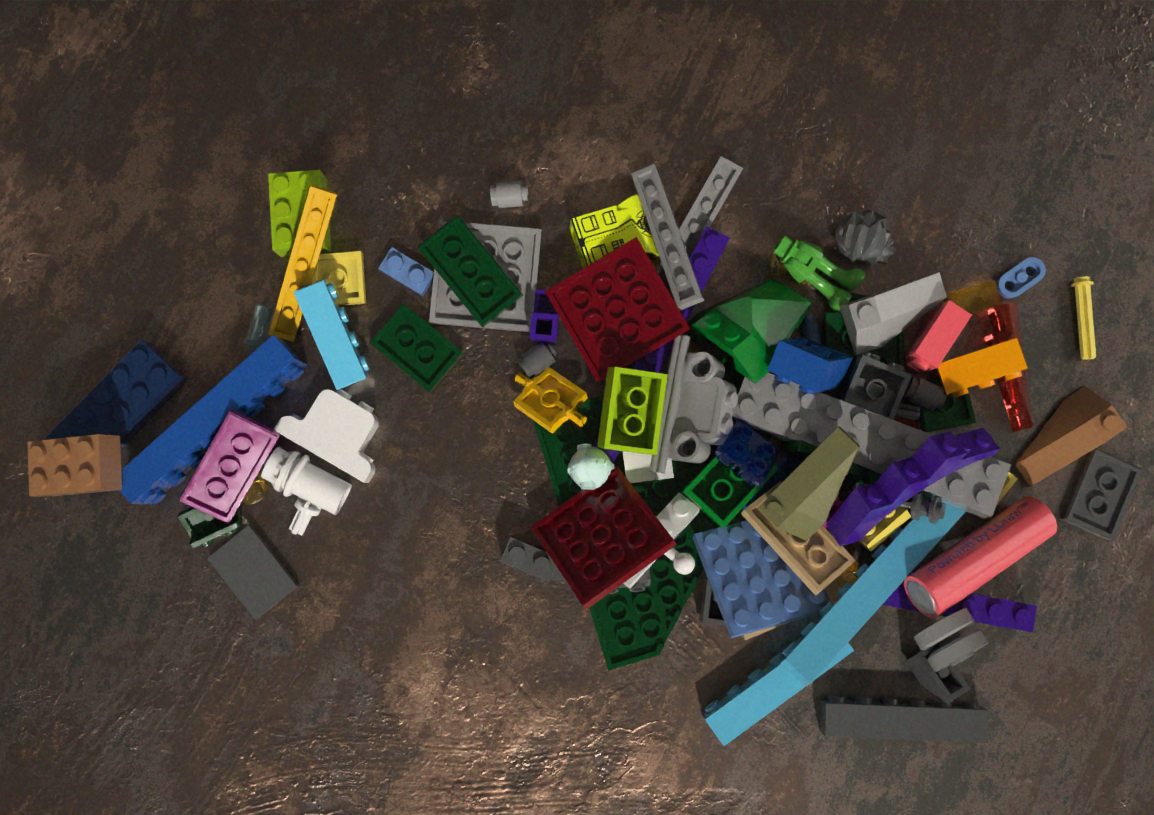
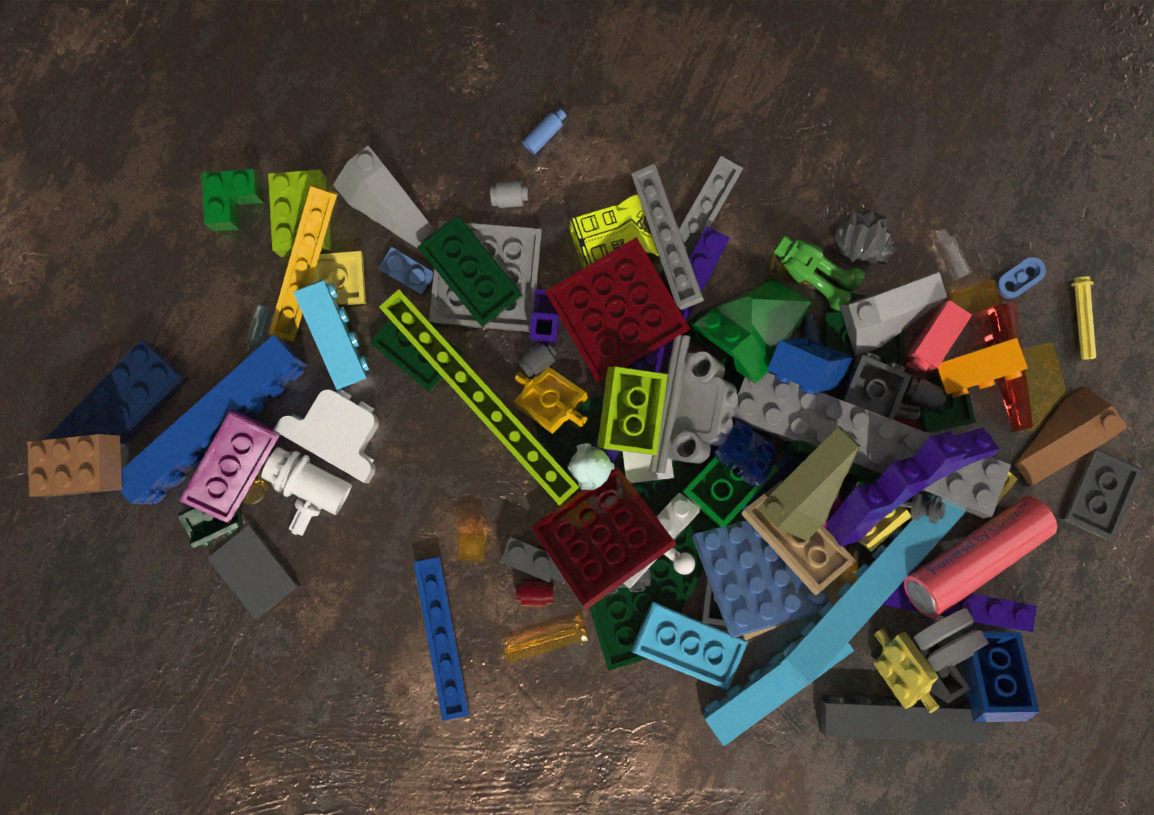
(224, 193): none -> green brick
(376, 193): none -> light grey wedge
(441, 638): none -> blue plate
(473, 547): none -> clear yellow brick
(479, 397): none -> lime brick
(535, 593): none -> dark red brick
(544, 131): none -> medium blue cylinder
(546, 644): none -> clear yellow axle
(689, 645): none -> medium azure tile
(906, 670): none -> light yellow plate
(953, 255): none -> clear cylinder
(1000, 680): none -> blue brick
(1044, 383): none -> clear yellow piece

